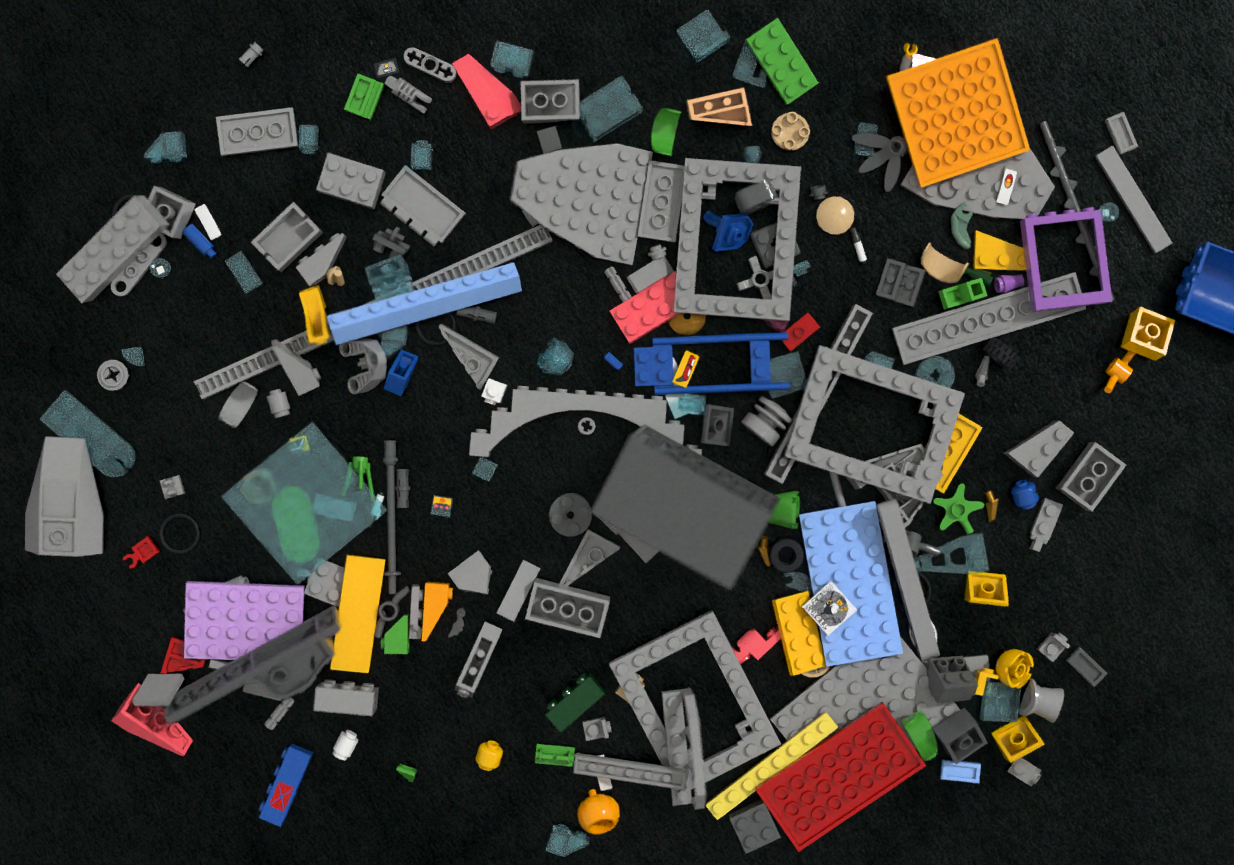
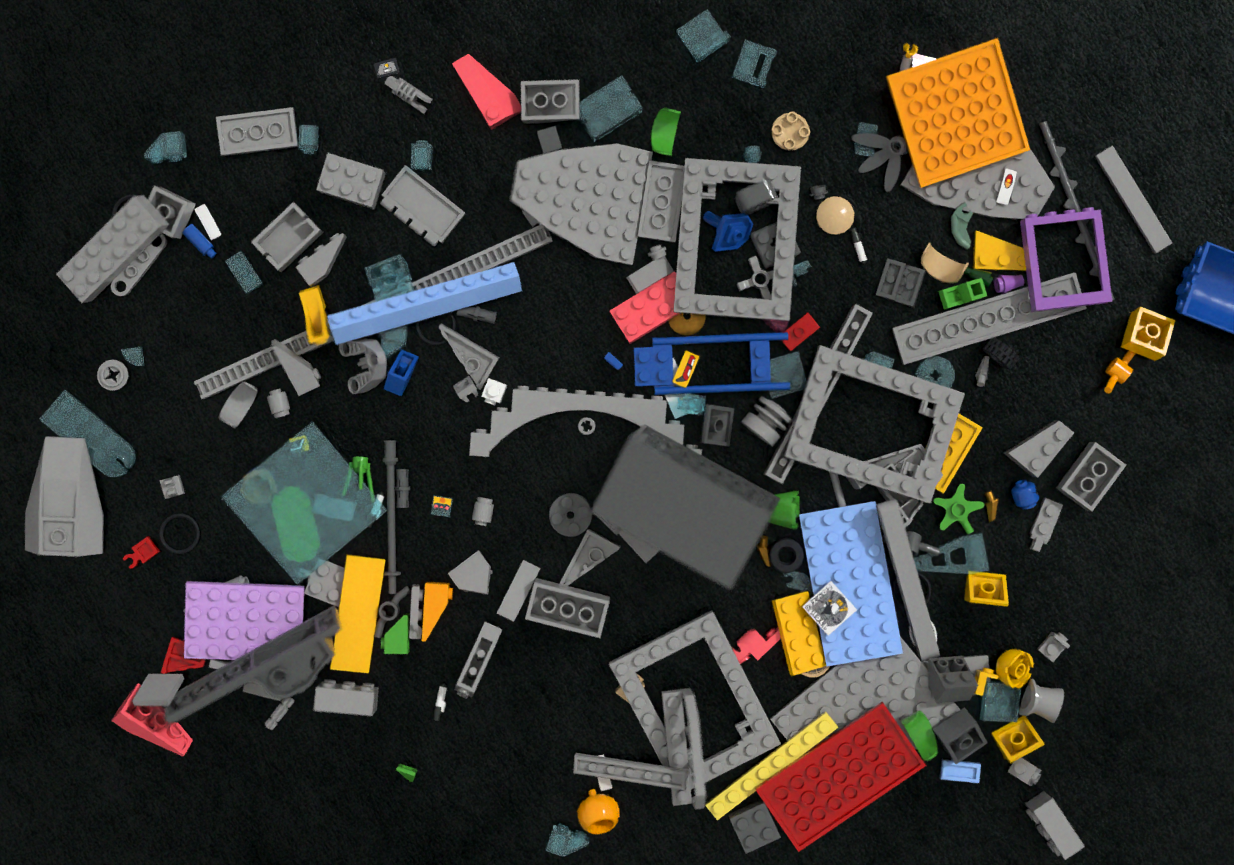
(160, 267): clear light blue tile -> none
(251, 54): light grey pin -> none
(286, 784): blue brick -> none
(335, 275): tan plate -> none
(345, 745): white brick -> none
(364, 96): bright green plate -> none
(392, 240): dark grey hips -> none
(440, 703): none -> white piece
(445, 66): light grey beam -> none
(457, 625): dark grey piece -> none
(465, 387): none -> light grey tile
(483, 511): none -> light grey brick
(485, 469): clear light blue tile -> none
(489, 755): yellow head -> none
(512, 59): clear light blue brick -> none
(554, 755): bright green hinge -> none
(556, 358): clear light blue cone -> none
(574, 701): dark green brick -> none
(596, 728): light grey bracket -> none
(617, 284): light grey axle -> none
(723, 107): light nougat wedge -> none
(781, 61): bright green plate -> none
(1053, 825): none -> light grey brick
(1086, 666): dark grey tile -> none
(1109, 212): clear light blue tile -> none
(1121, 133): light grey tile -> none

